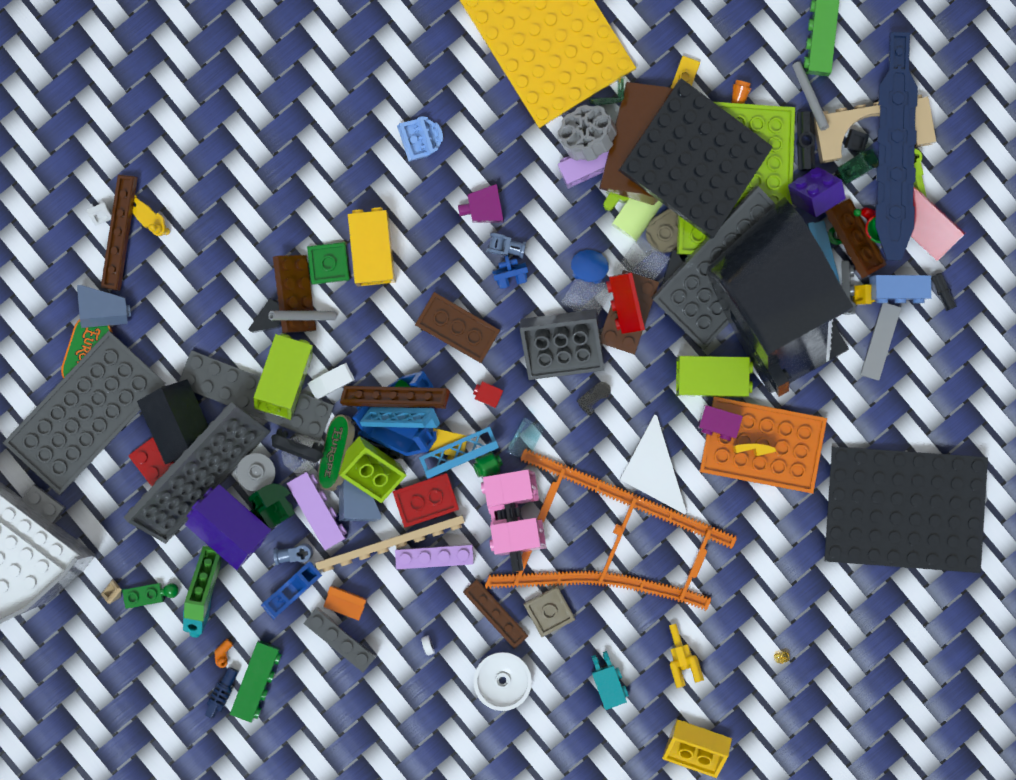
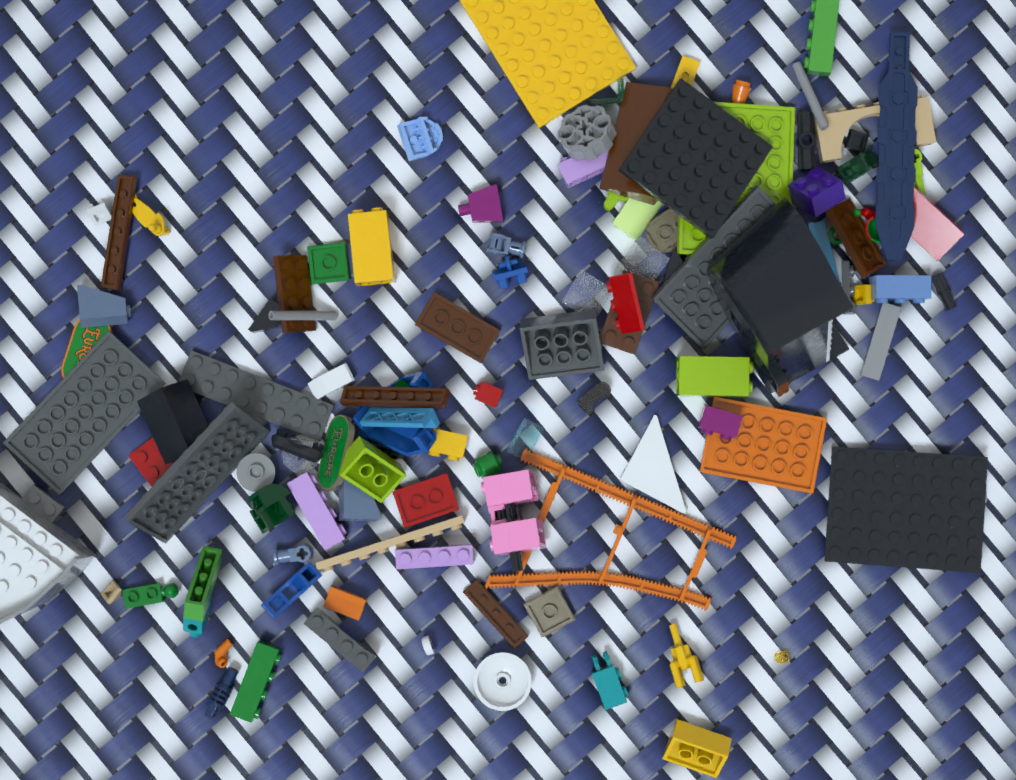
(227, 526): dark purple brick -> none
(283, 376): lime brick -> none
(461, 459): dark azure fence -> none
(589, 266): blue dish -> none
(759, 449): yellow slope -> none

